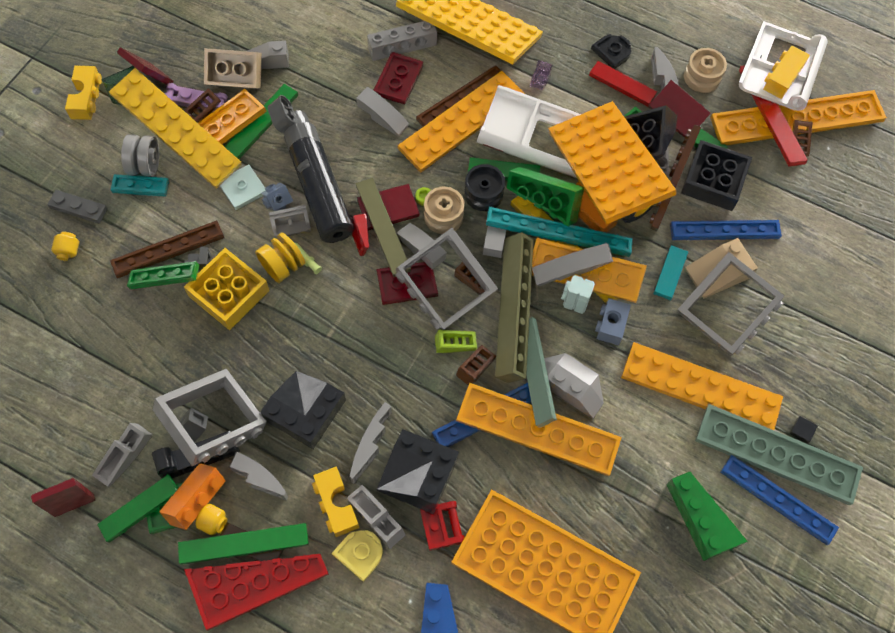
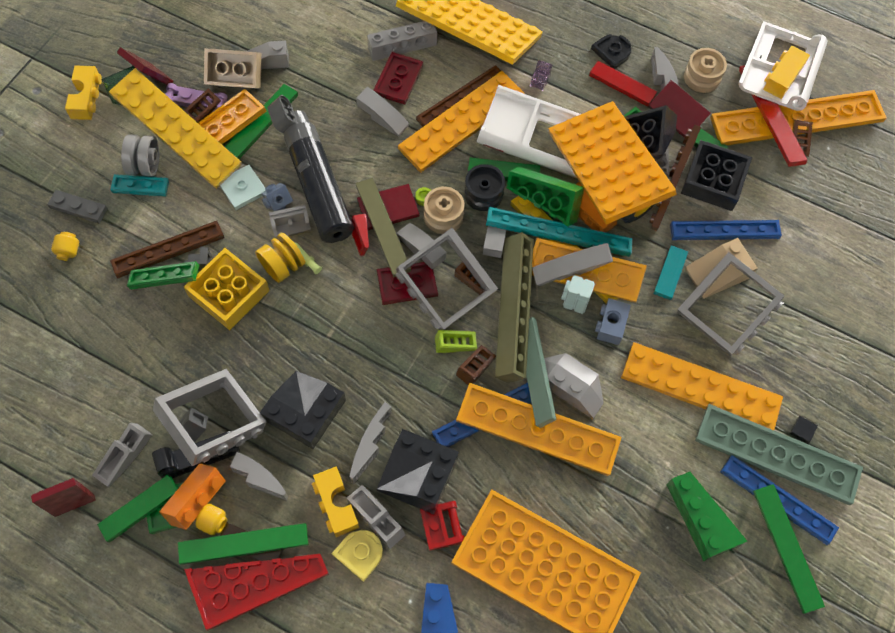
(788, 549): none -> green tile

